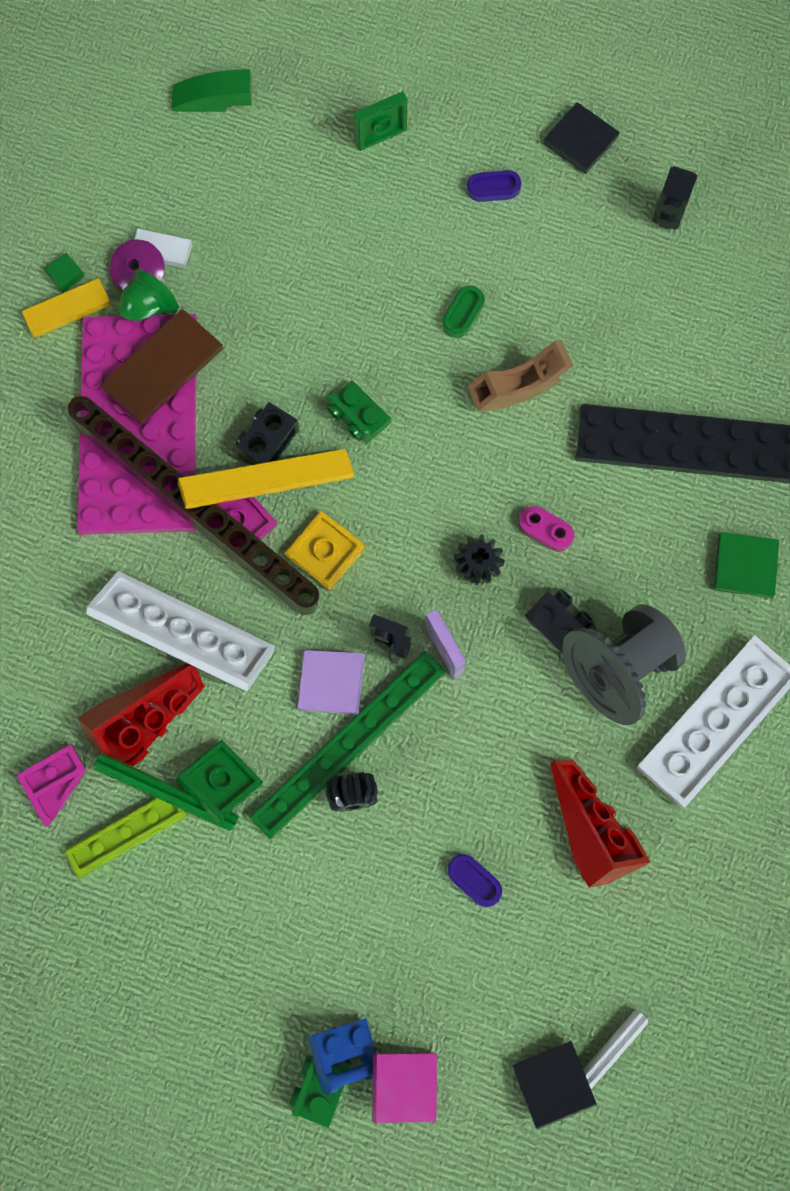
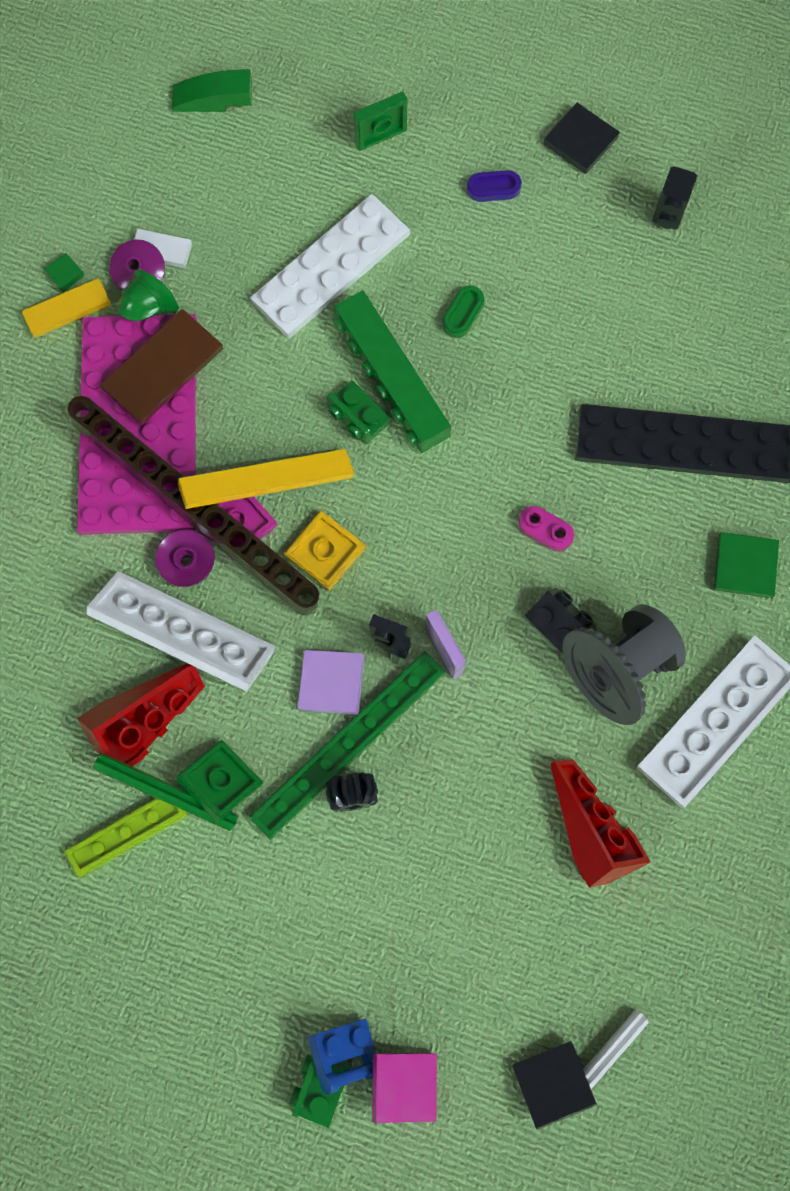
(52, 782): dark pink wing -> none
(177, 547): none -> magenta dish
(274, 440): black brick -> none
(330, 266): none -> white plate
(391, 371): none -> green brick
(474, 880): dark purple tile -> none
(490, 563): black gear -> none
(512, 386): medium nougat arch -> none

